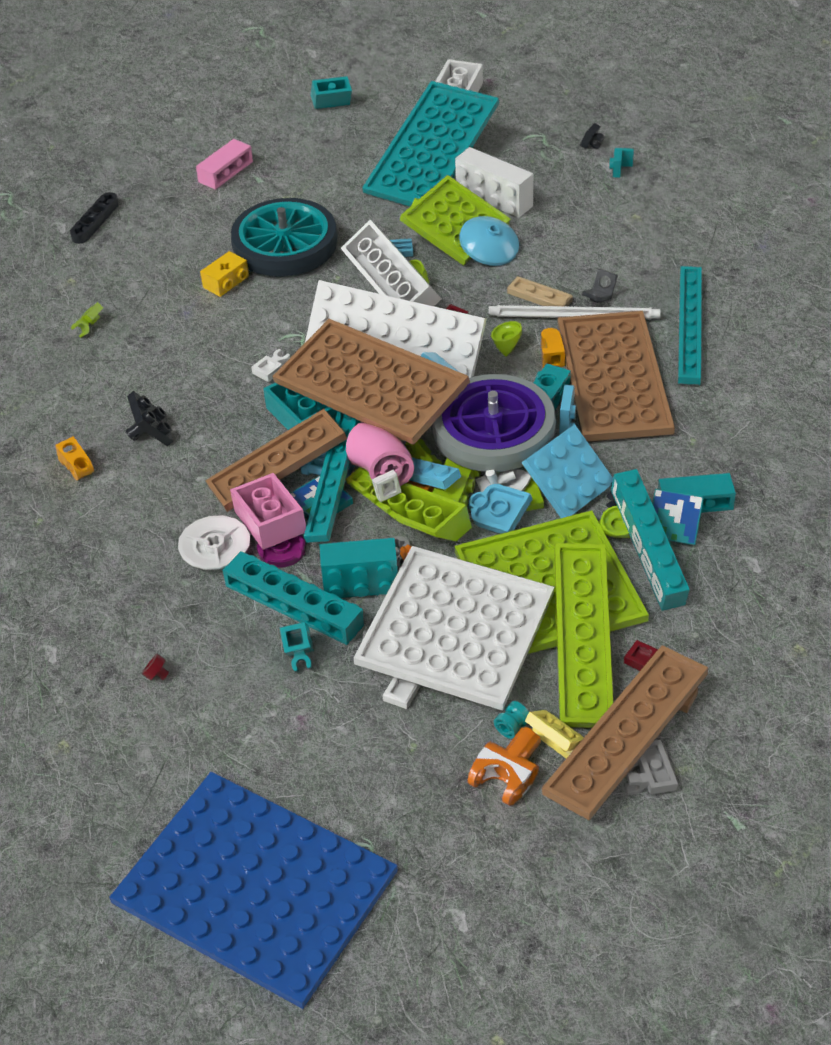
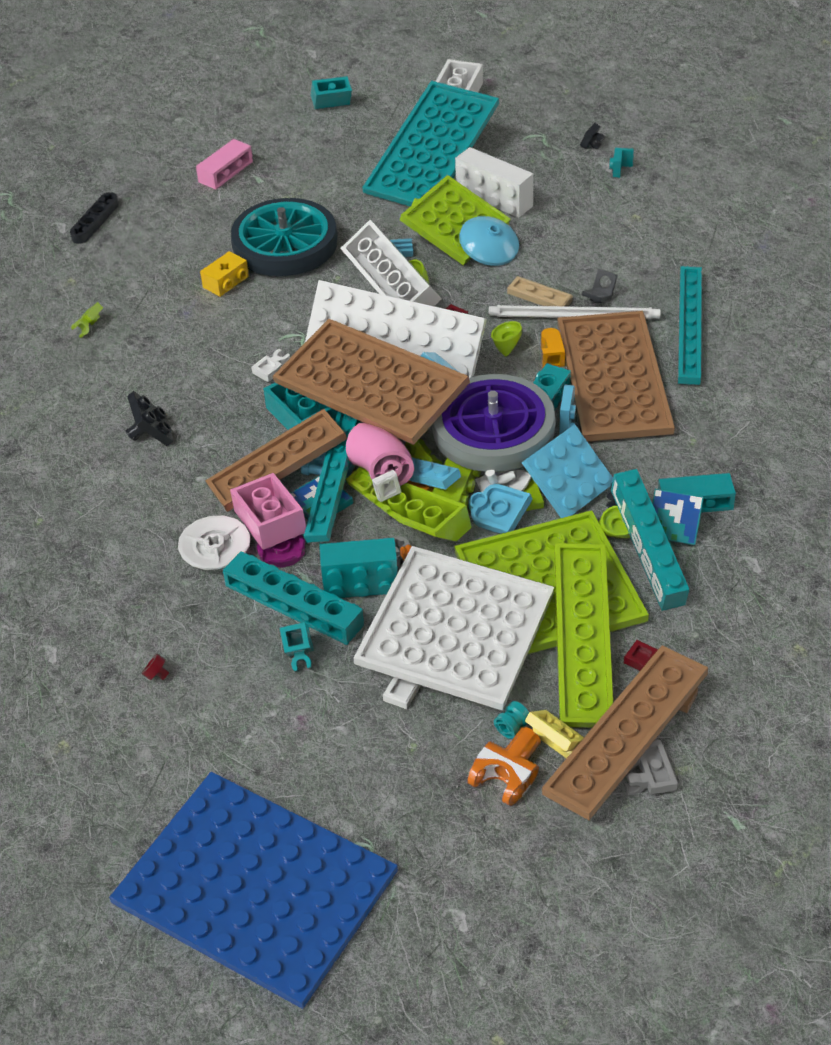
(75, 459): light orange leg -> none

